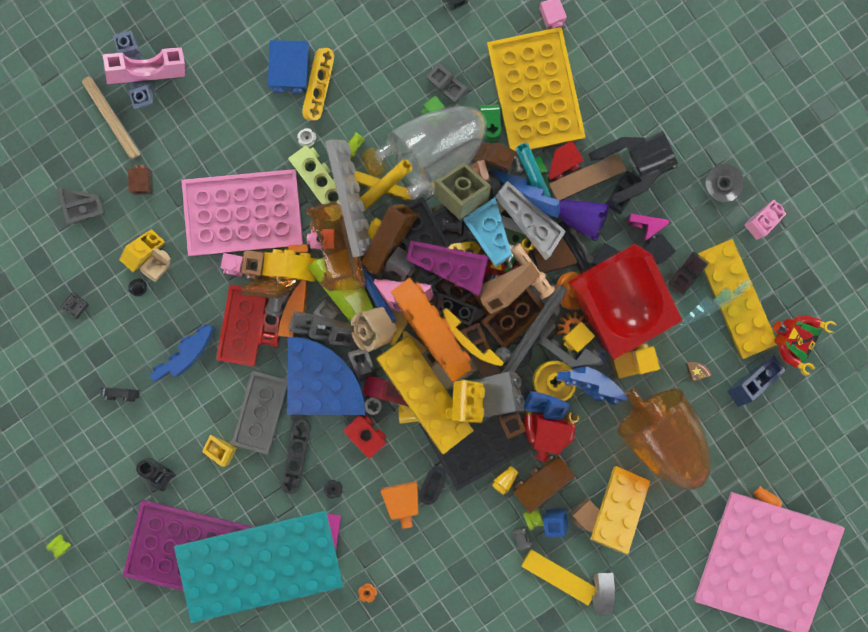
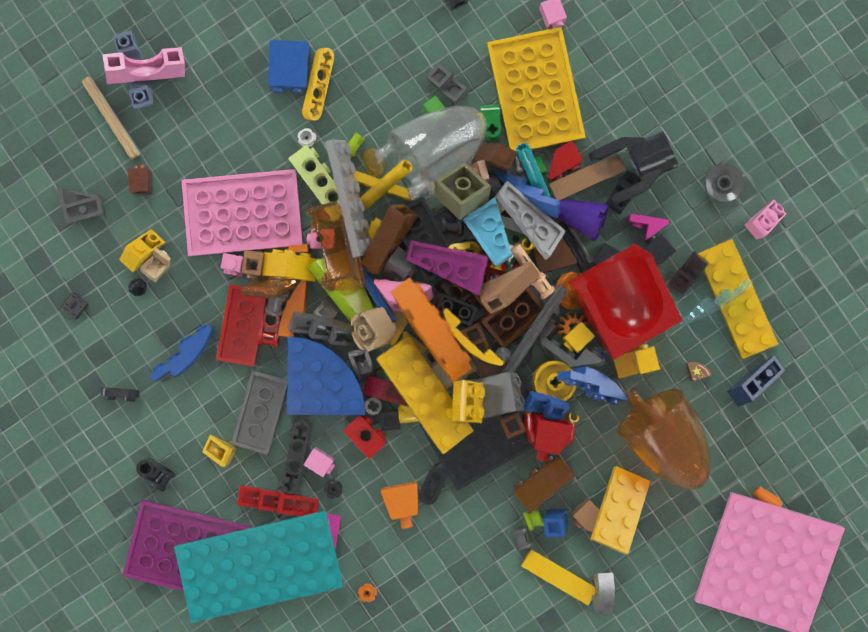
(58, 546): lime wheel -> none
(276, 501): none -> red slope
(320, 462): none -> bright pink brick
(389, 420): none -> black tile
(505, 480): yellow cone -> none
(798, 338): torso -> none

